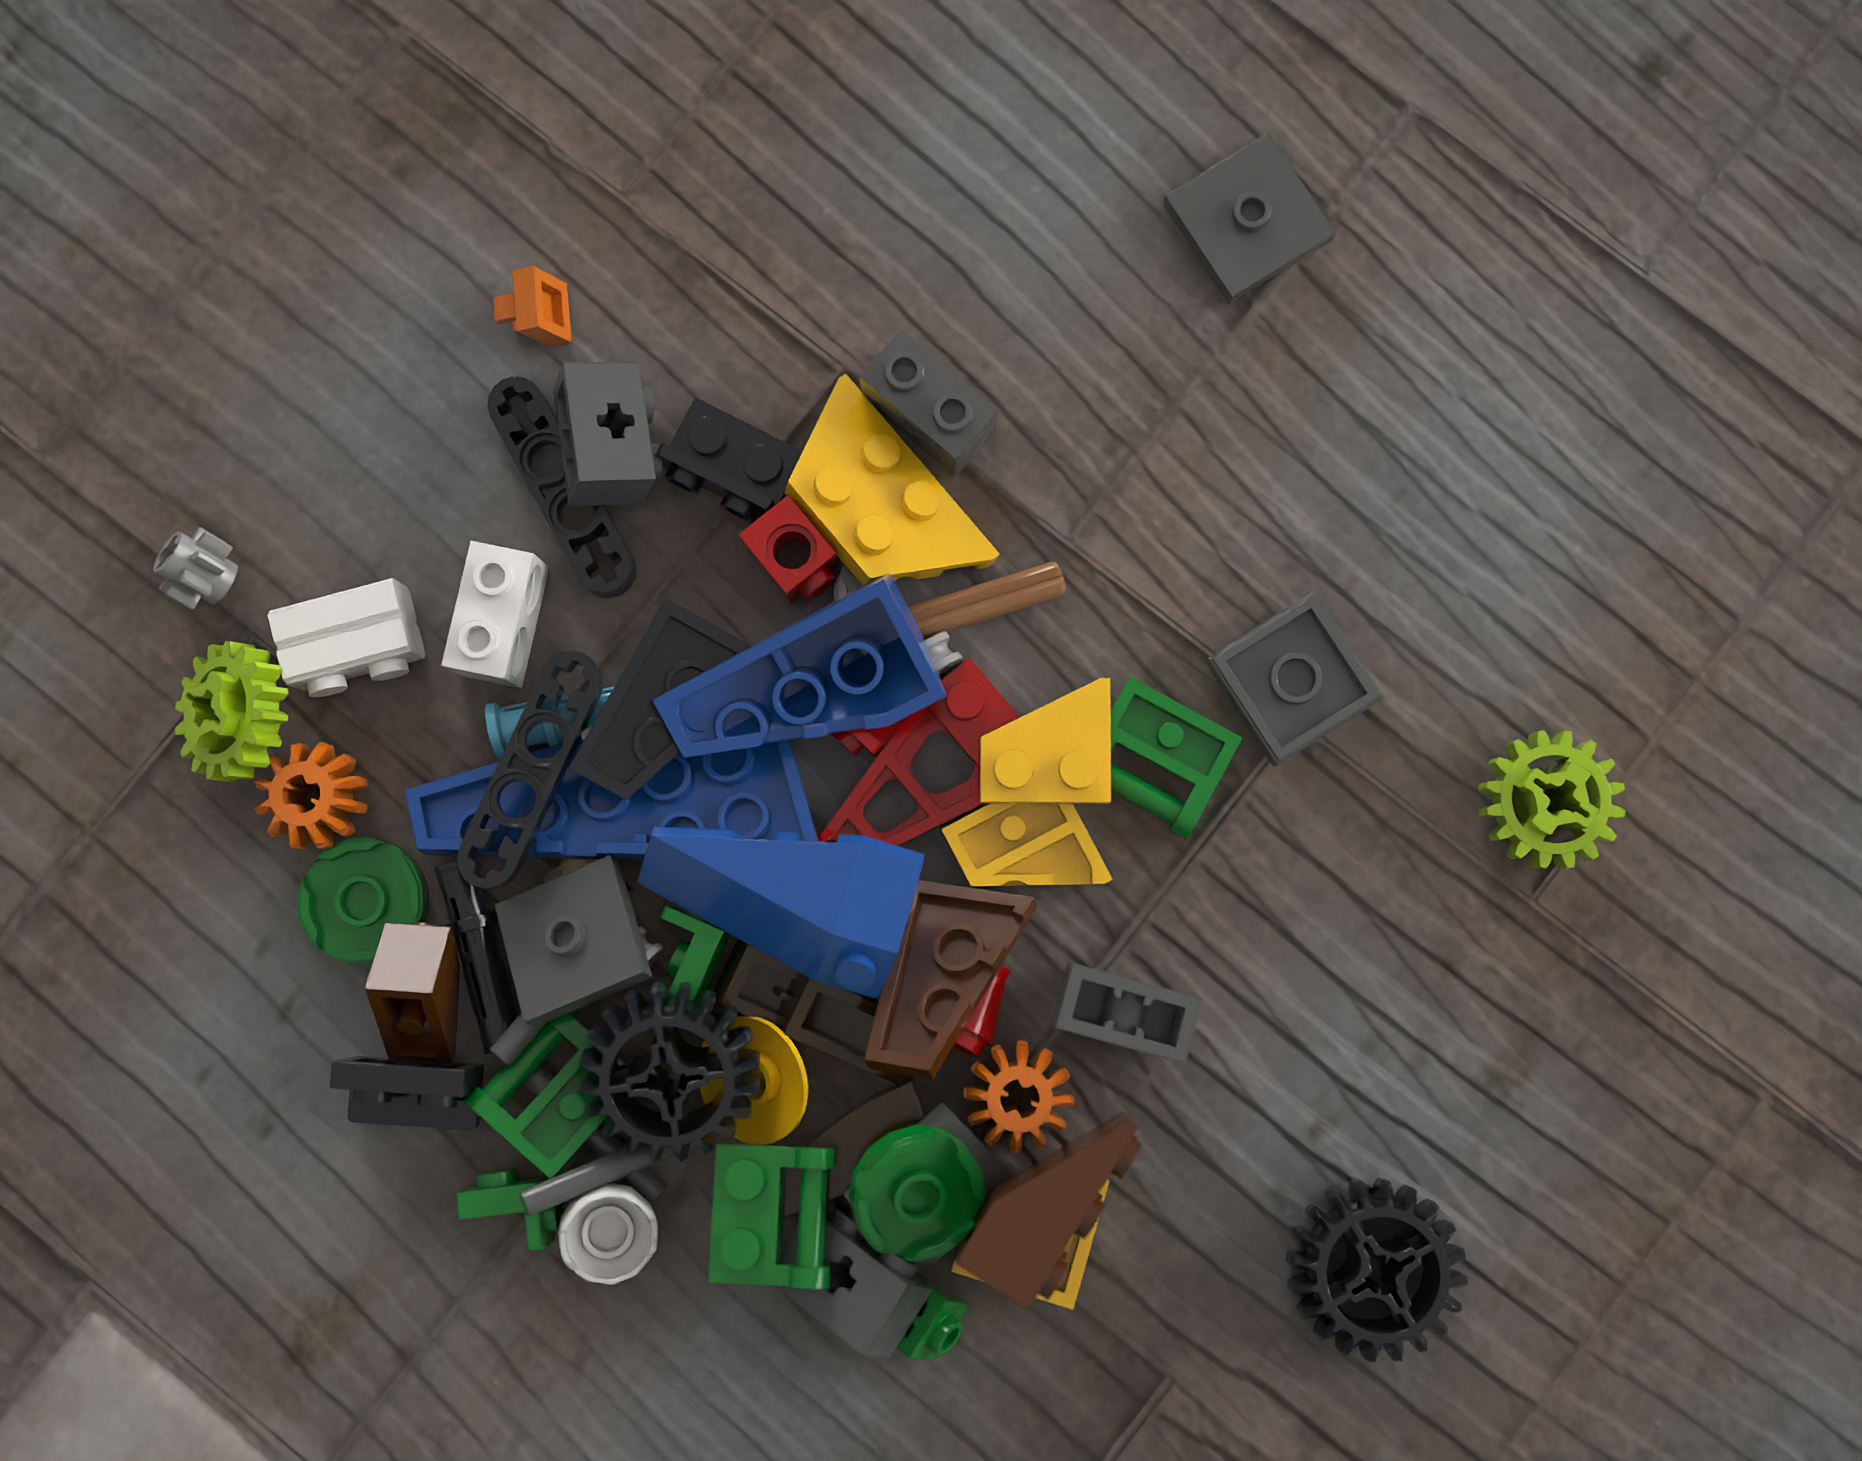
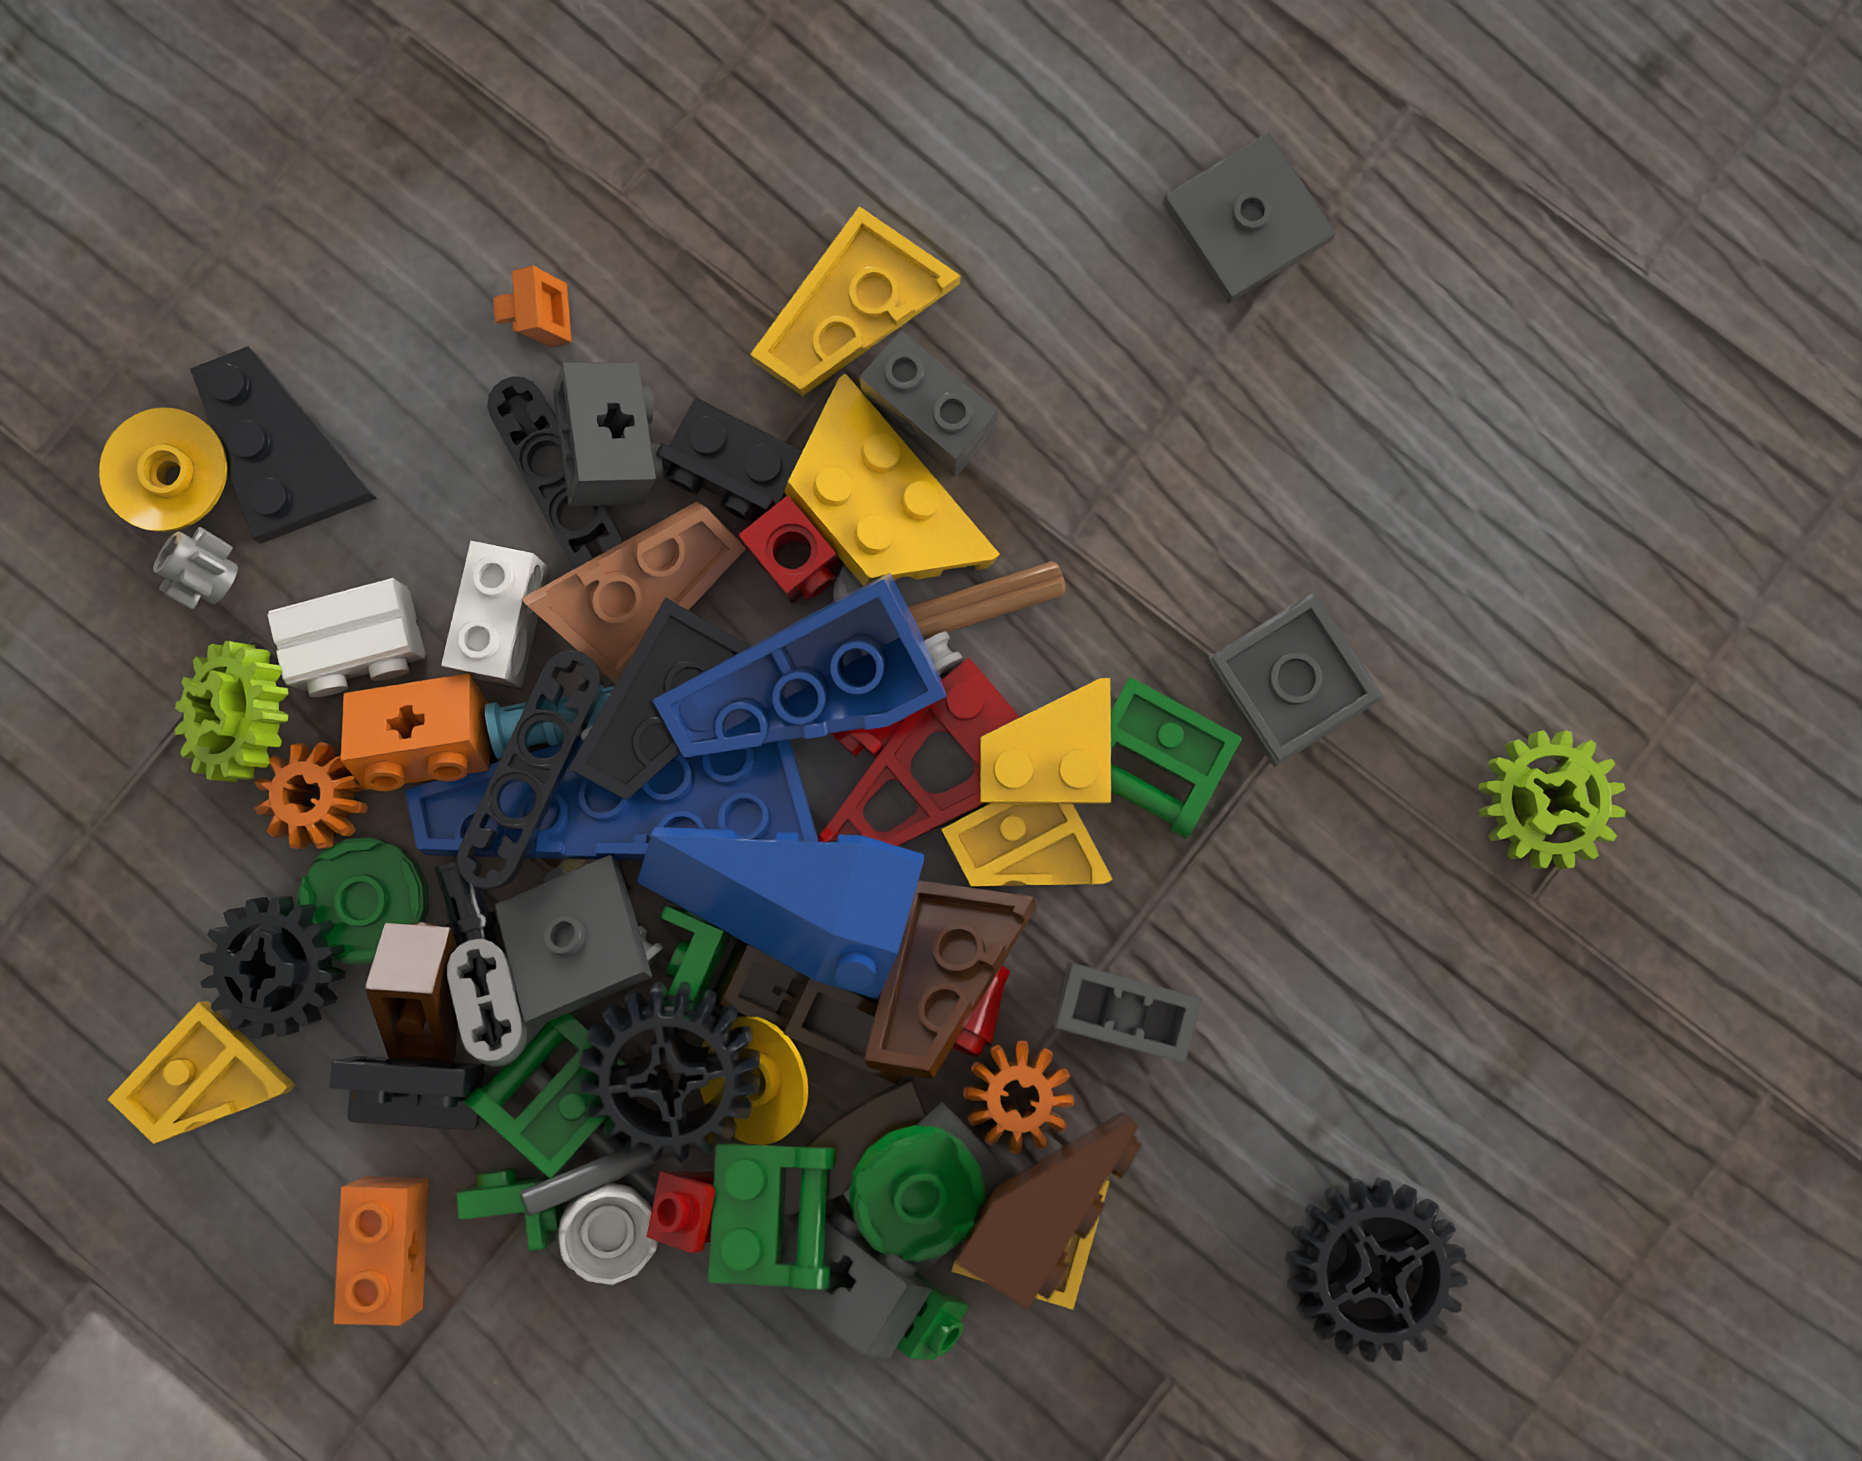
(142, 453): none -> yellow dish
(197, 1078): none -> yellow wing
(254, 987): none -> black gear
(274, 453): none -> black wing
(381, 1250): none -> orange brick
(415, 732): none -> orange brick
(471, 1006): none -> light grey beam
(615, 596): none -> nougat wing
(683, 1210): none -> red bracket
(850, 302): none -> yellow wing

